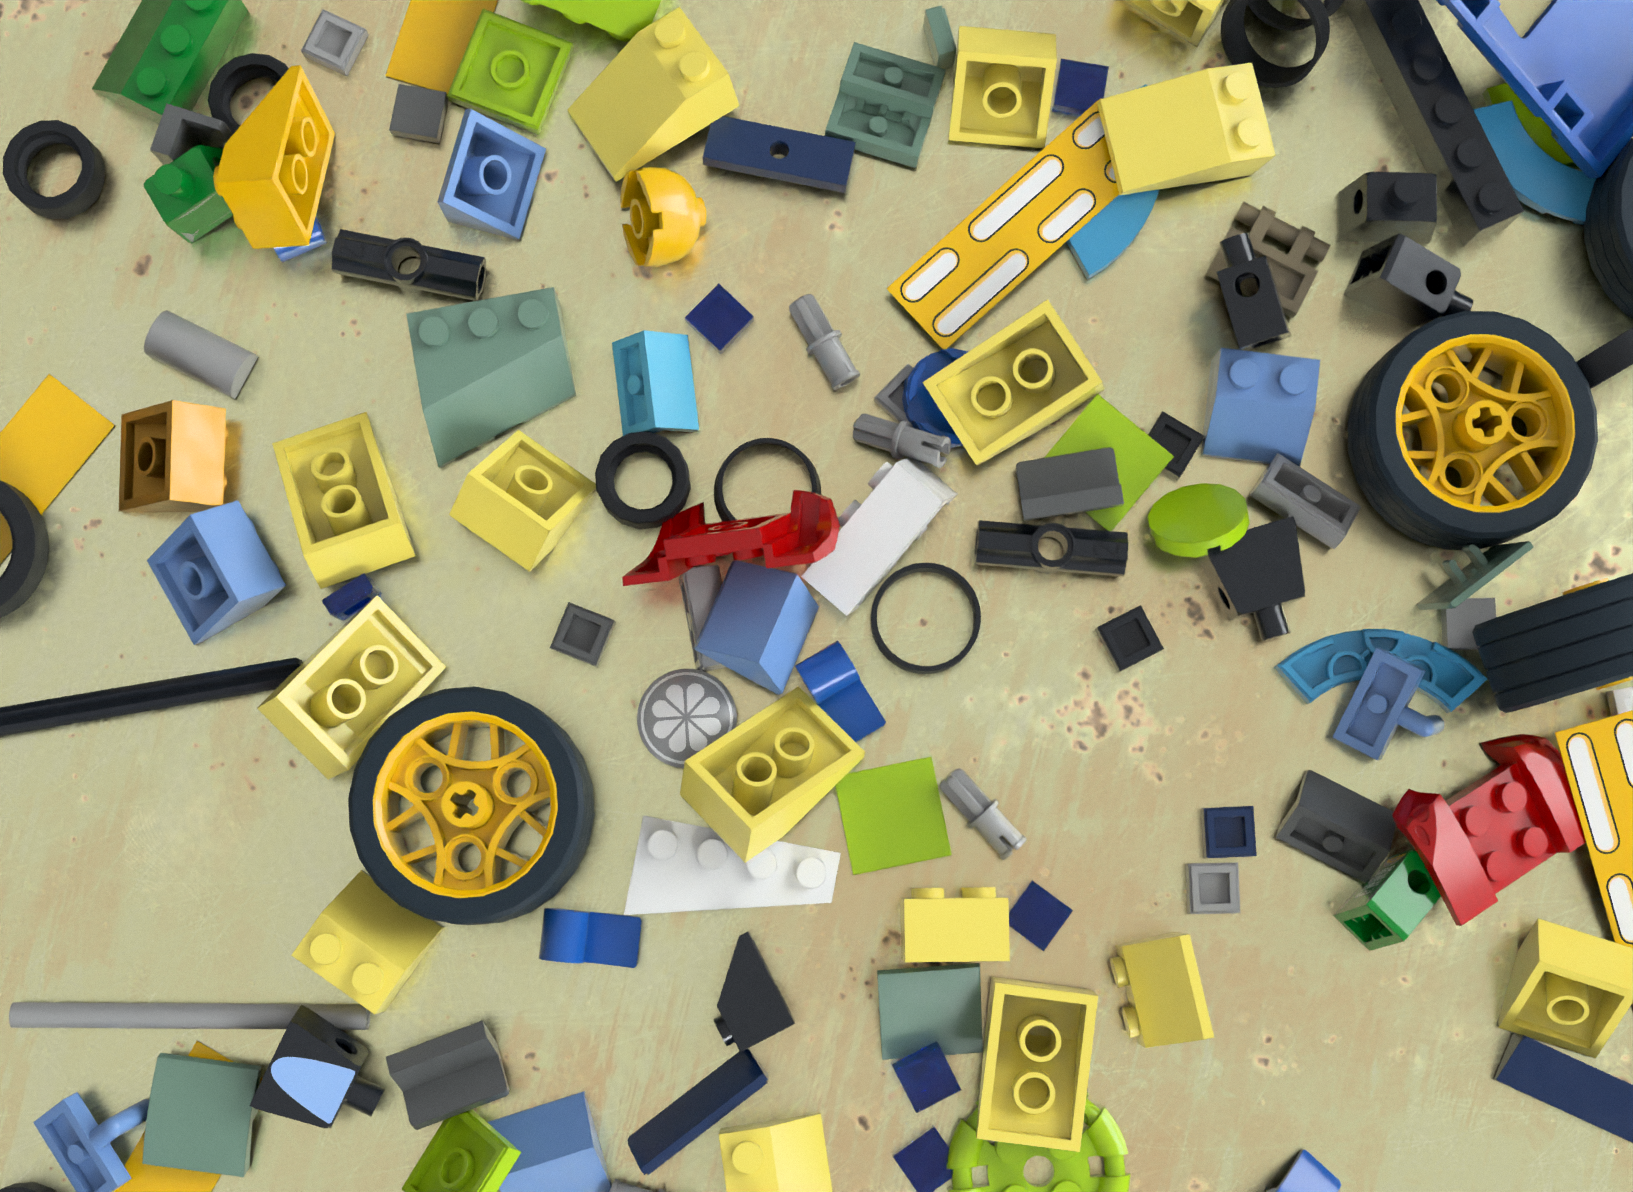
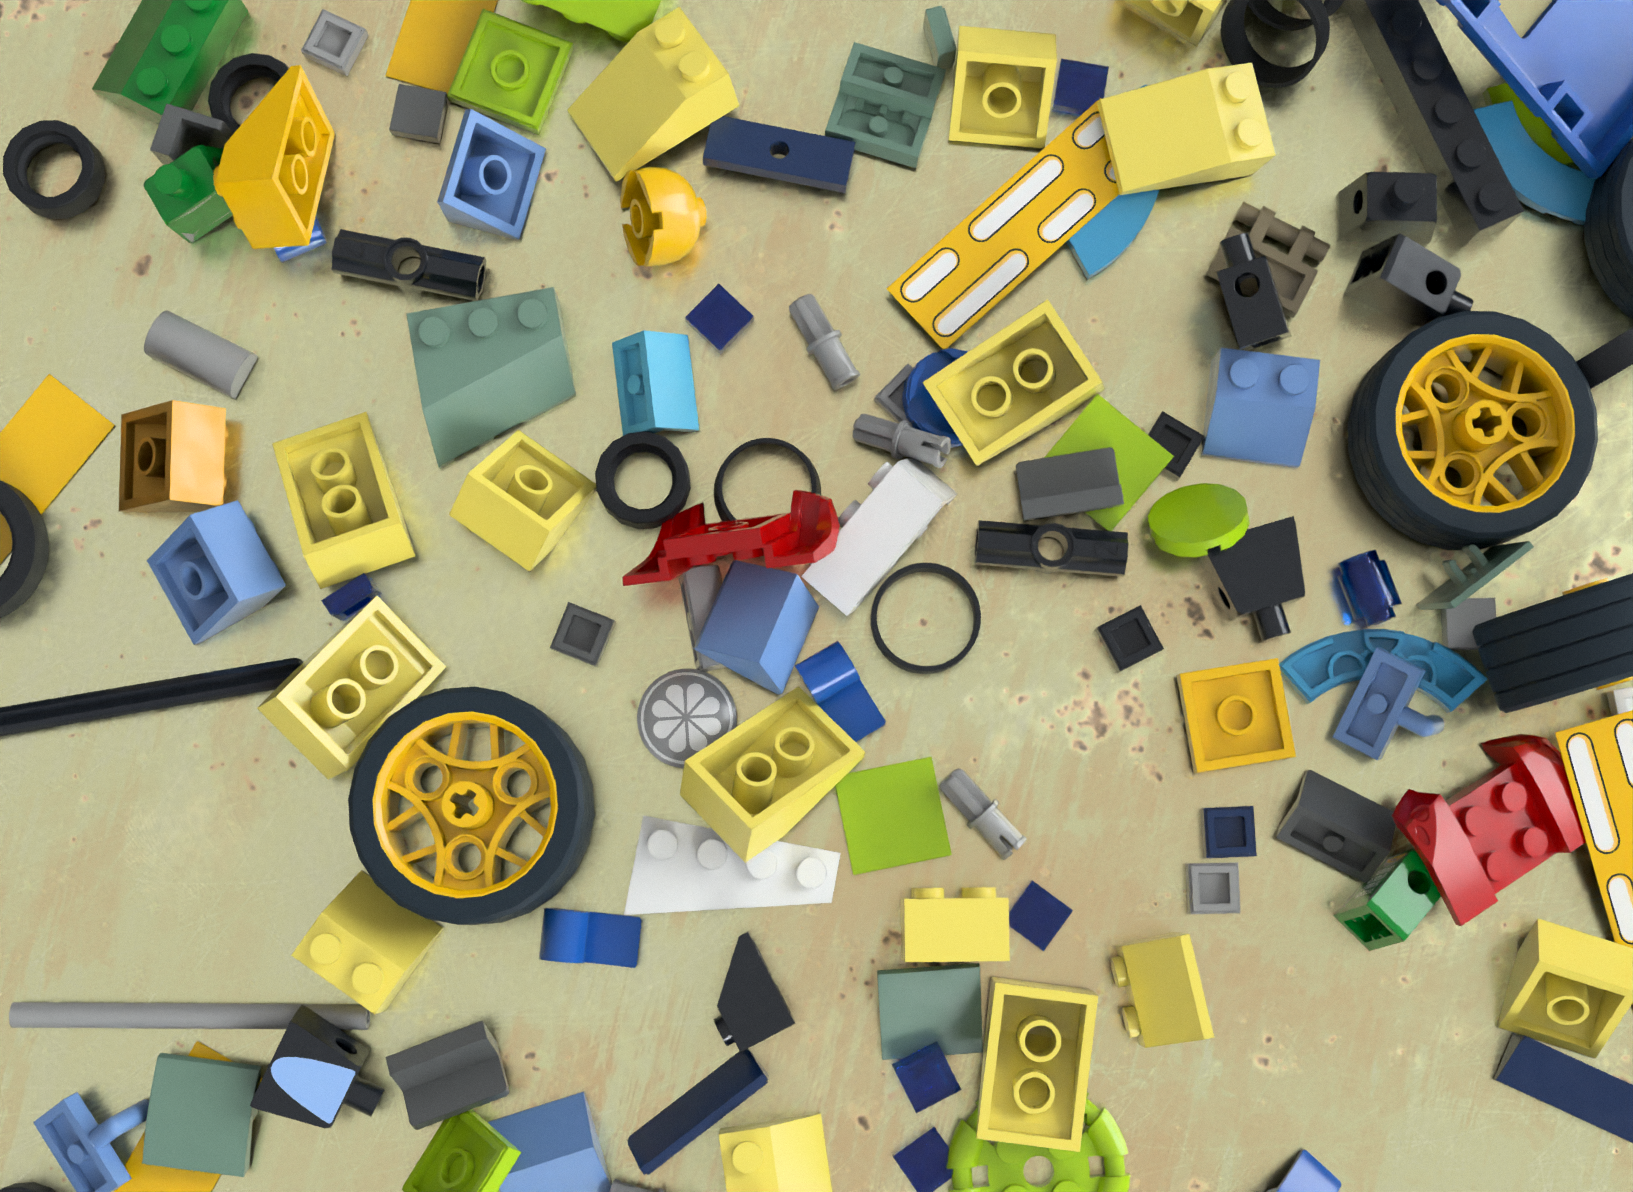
(1236, 715): none -> yellow plate
(1313, 503): light grey brick -> none
(1369, 588): none -> clear blue brick

